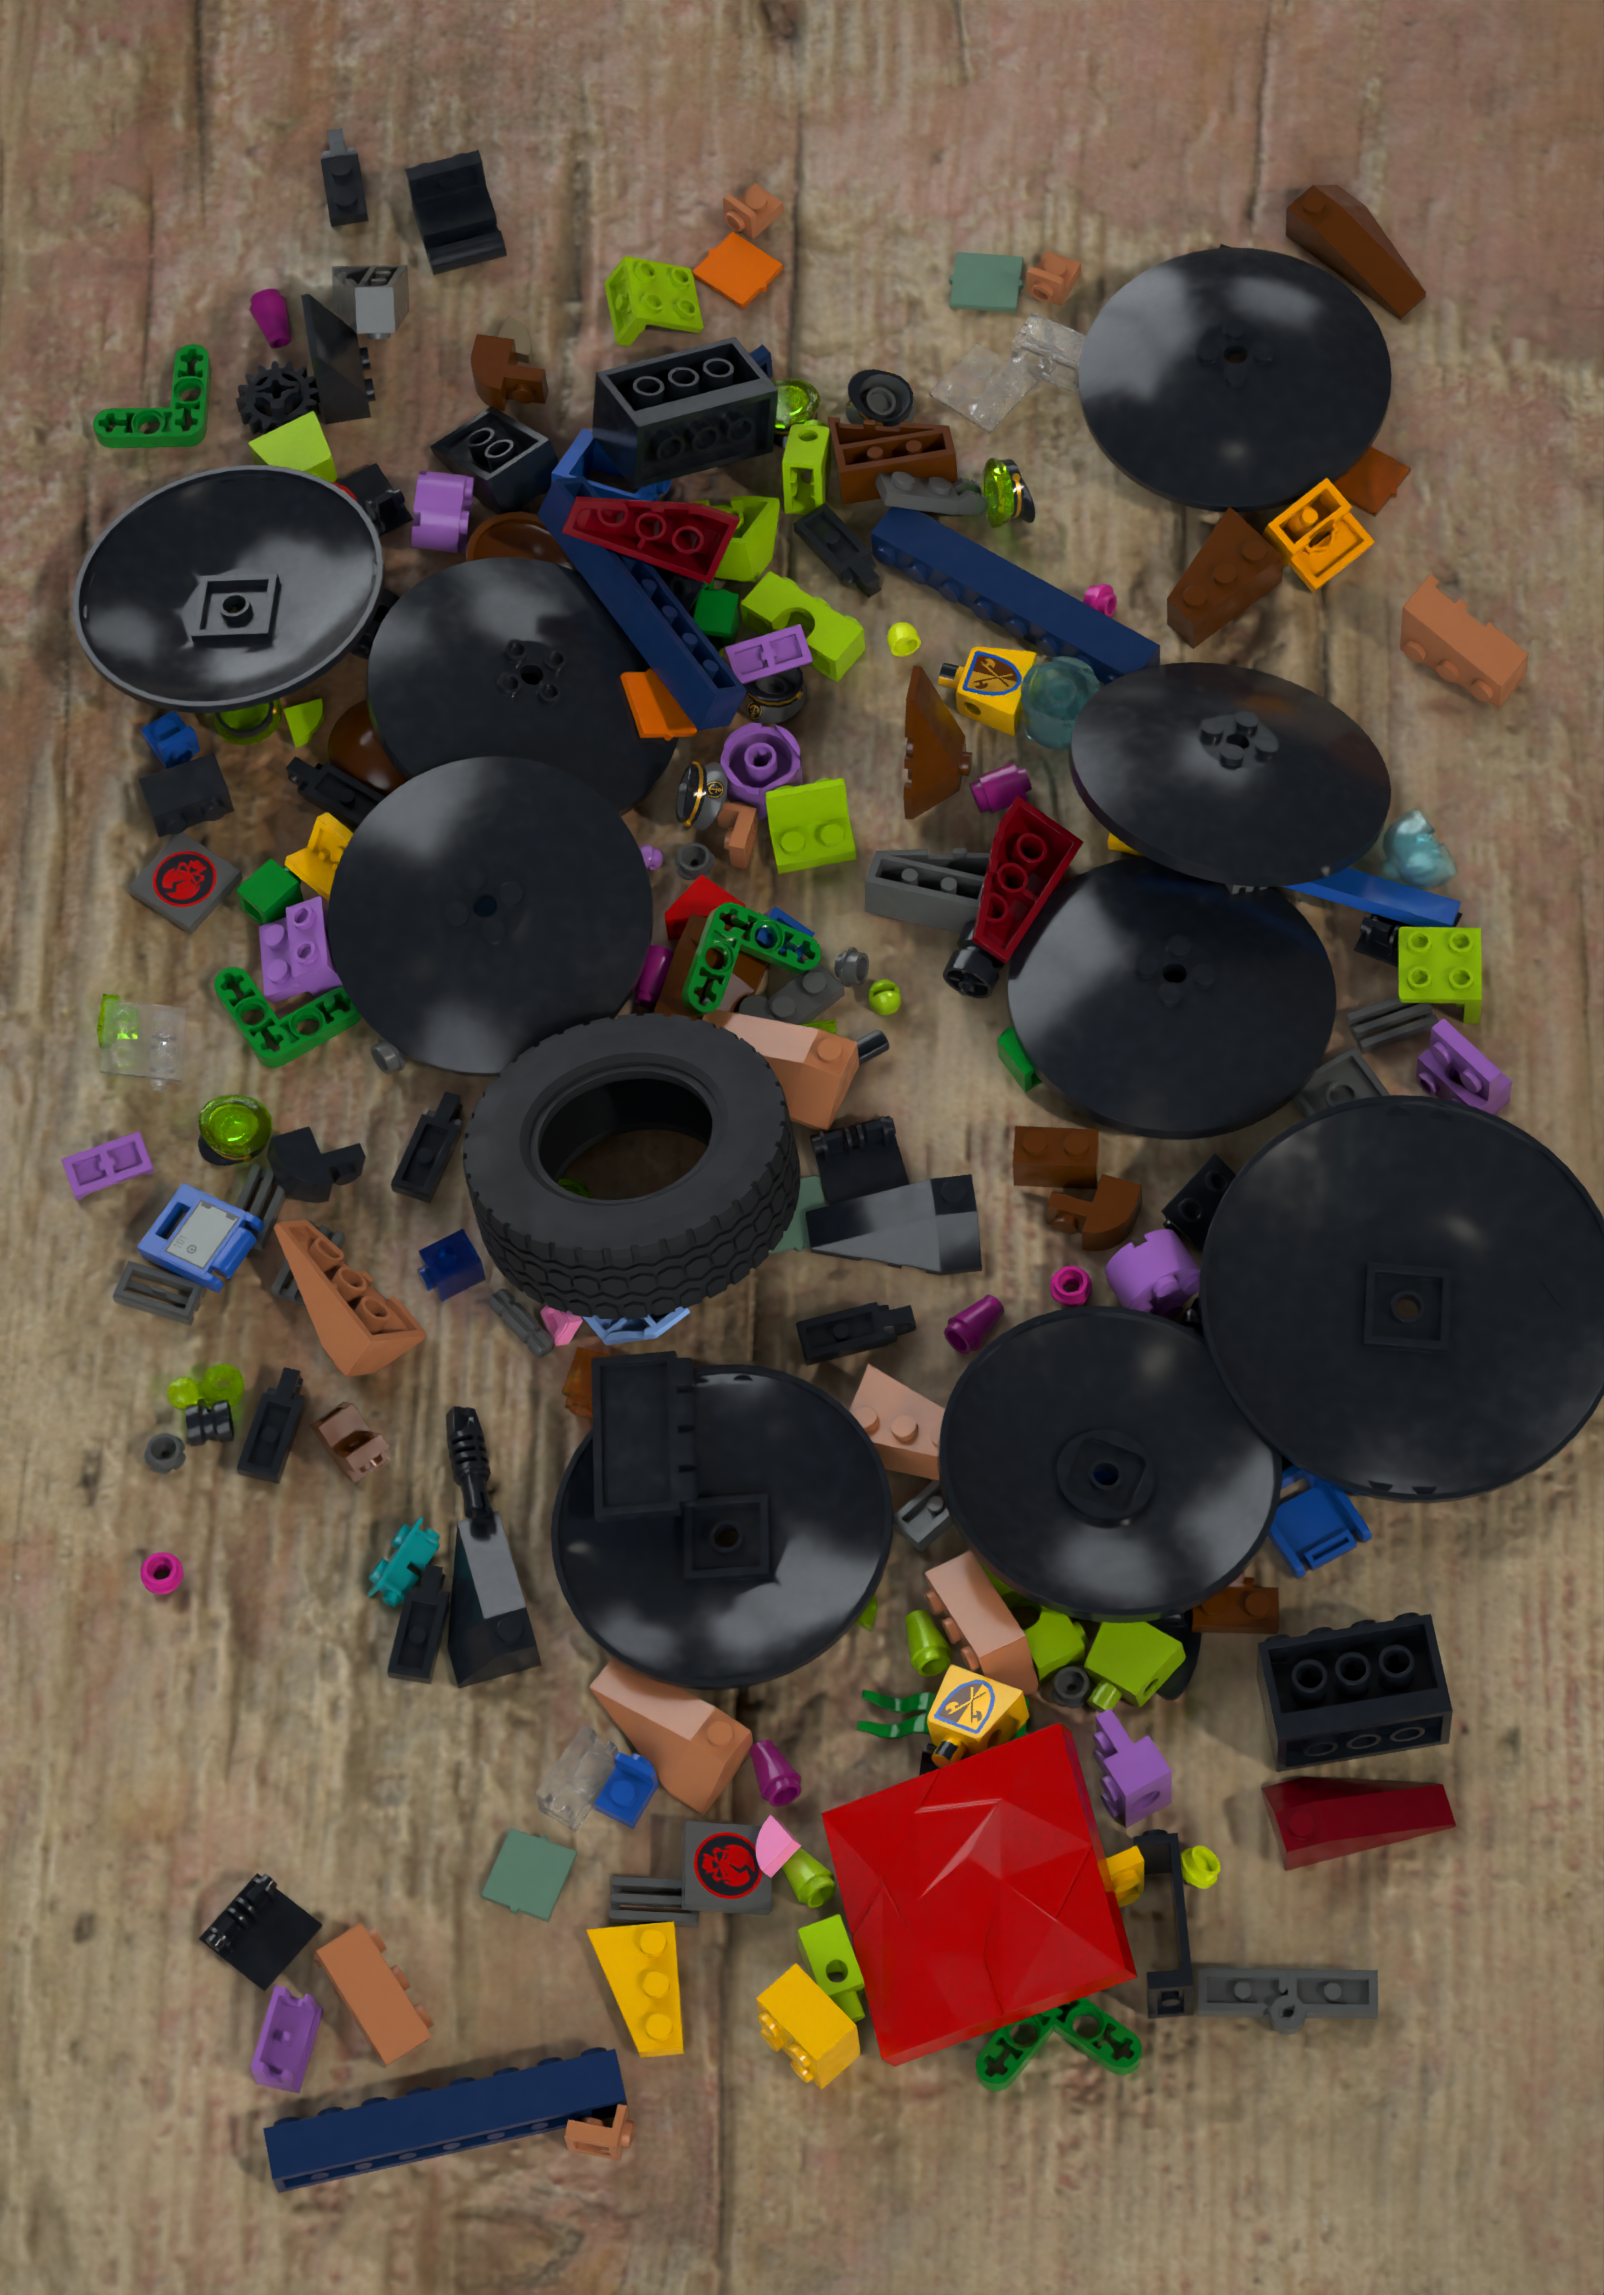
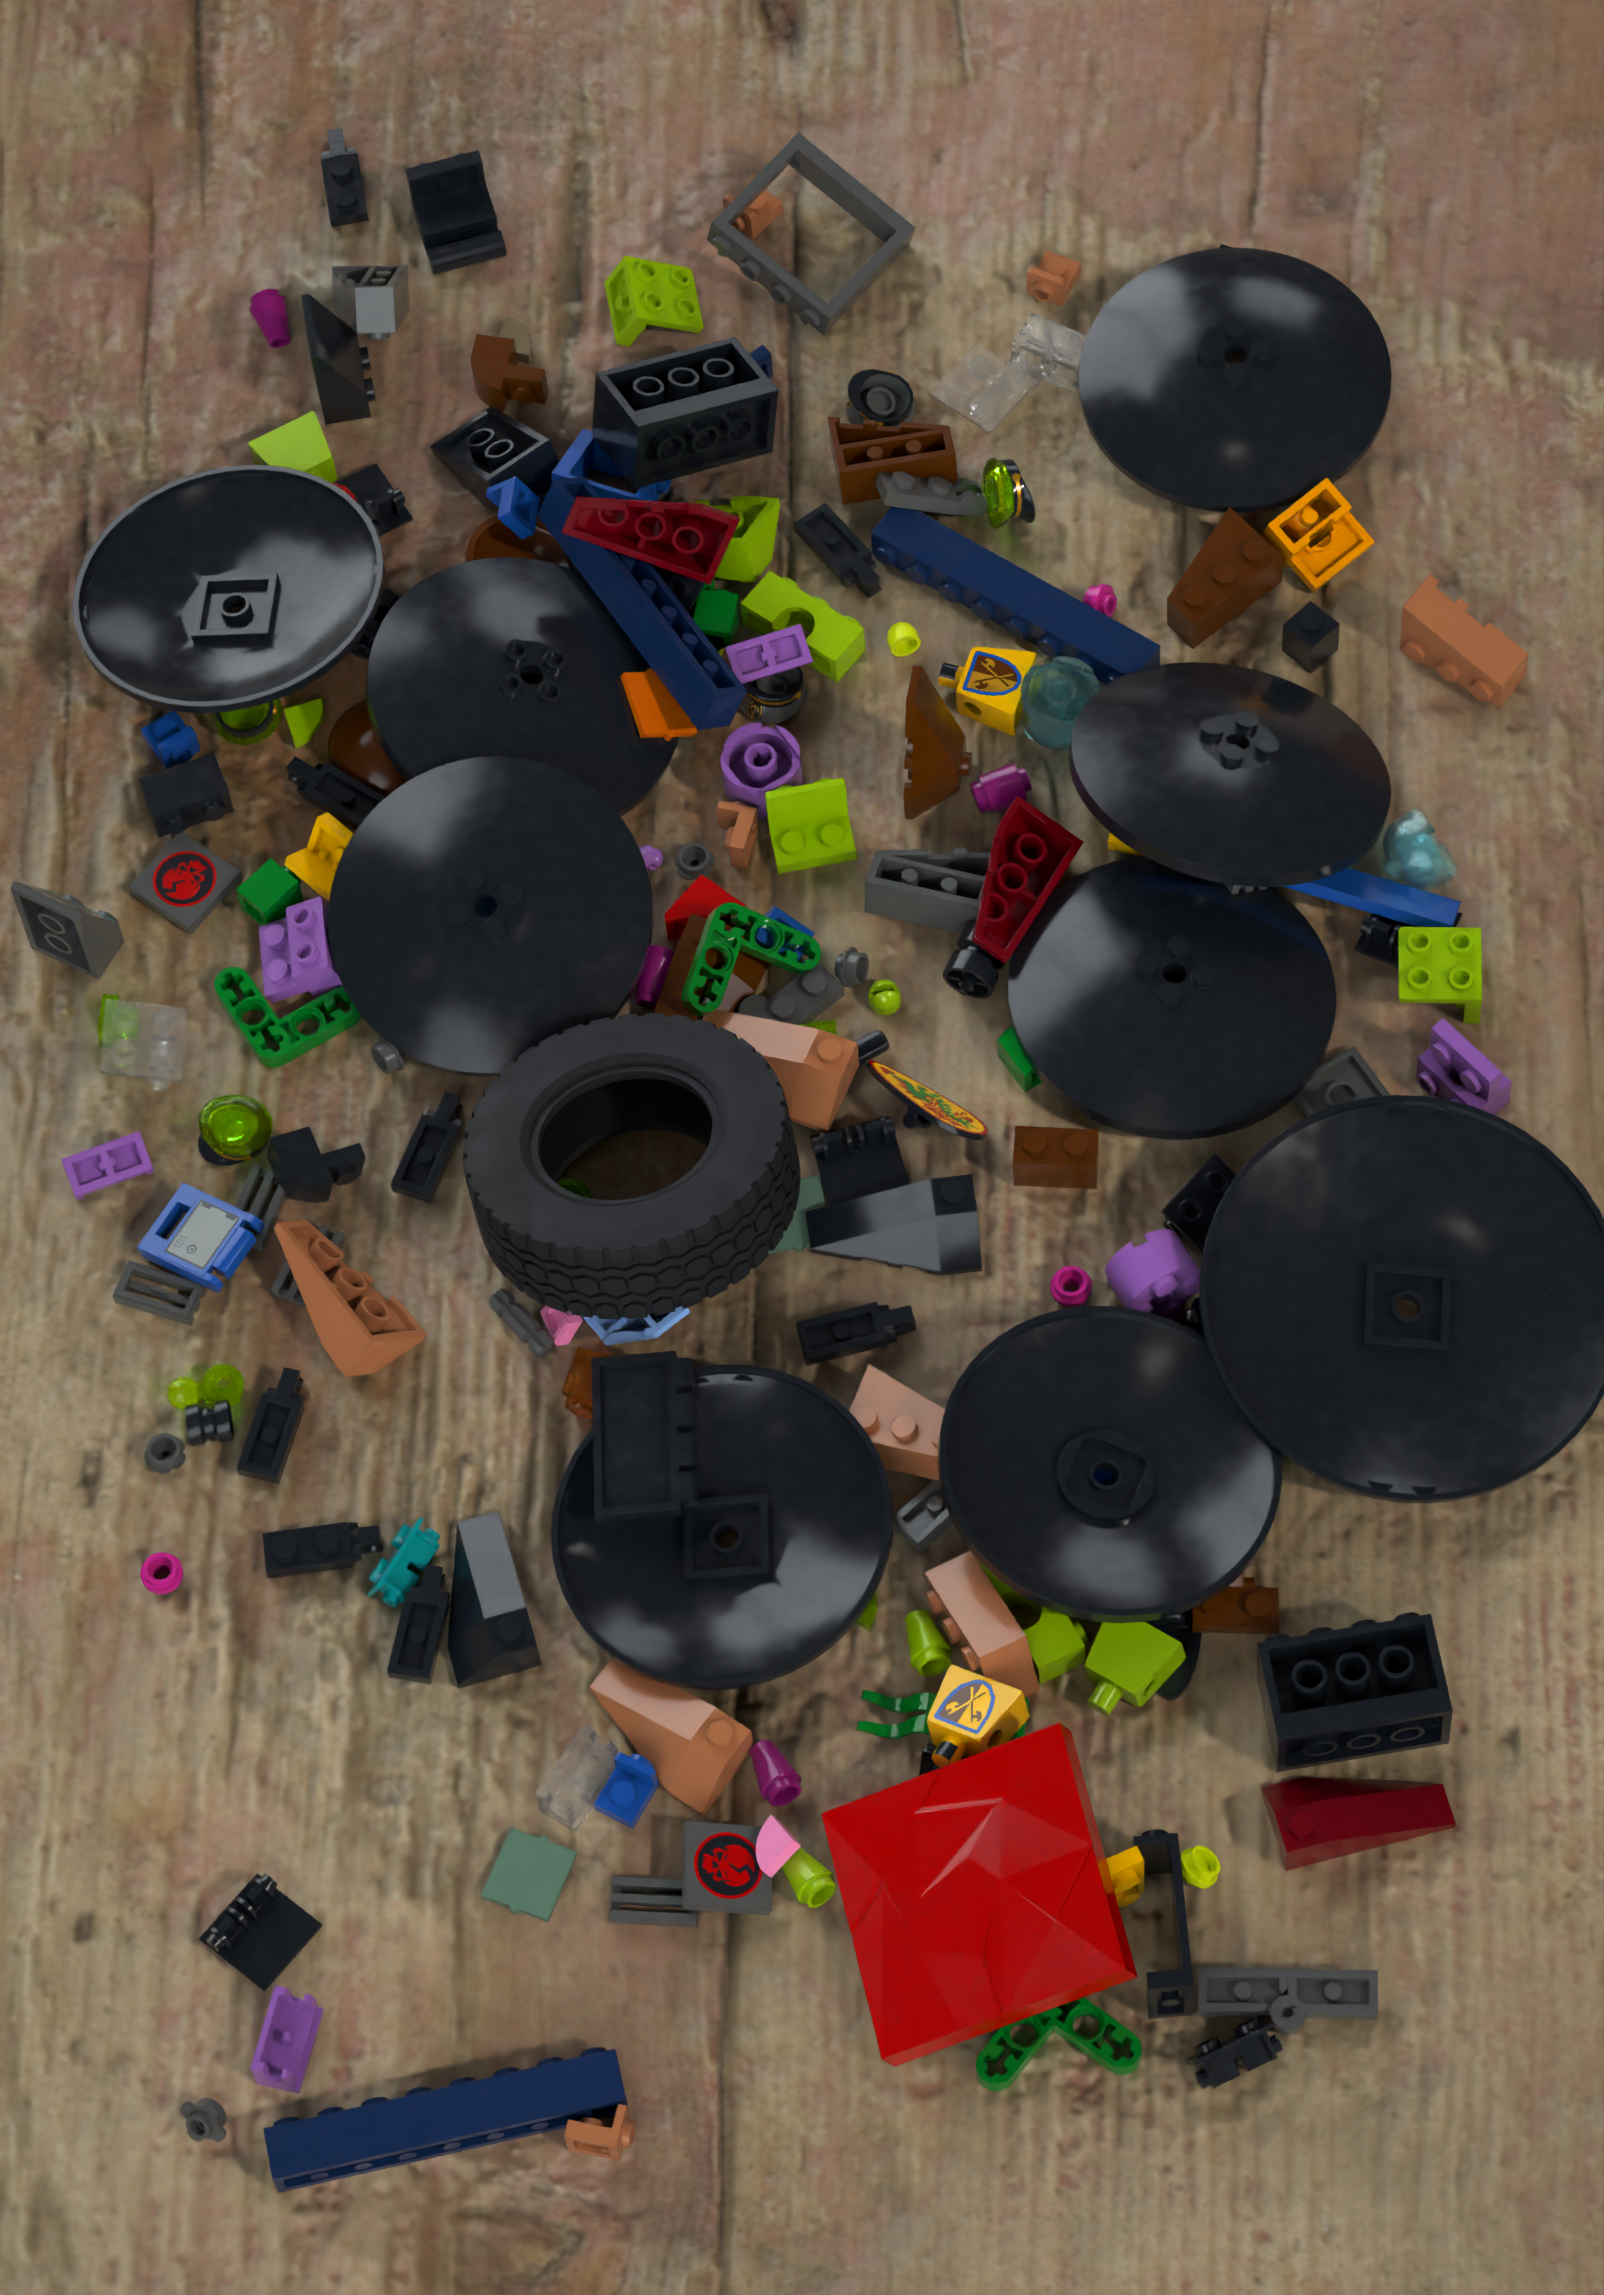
(67, 929): none -> dark grey slope
(170, 419): green beam -> none
(204, 2119): none -> dark grey plate
(276, 397): black gear -> none
(318, 1548): none -> black hinge
(350, 1441): reddish brown brick -> none
(374, 1993): nougat wedge -> none
(442, 512): medium lavender brick -> none
(450, 1265): clear blue brick -> none
(469, 1460): black hinge -> none
(516, 506): none -> blue bracket
(644, 1979): yellow wing -> none
(701, 795): piece -> none
(737, 270): orange piece -> none
(795, 405): clear neon green piece -> none
(806, 449): lime torso -> none
(807, 2027): yellow brick -> none
(829, 1951): lime torso -> none
(845, 192): none -> dark grey window
(927, 1105): none -> shield
(972, 1326): magenta cone -> none
(986, 282): sand green piece -> none
(1067, 1677): dark grey plate -> none
(1104, 1220): reddish brown brick -> none
(1134, 1774): medium lavender brick -> none
(1218, 2057): none -> black hinge
(1310, 637): none -> black brick
(1315, 1524): blue container -> none
(1353, 245): reddish brown wedge -> none
(1357, 1023): dark grey tile -> none
(1372, 481): clear orange piece -> none

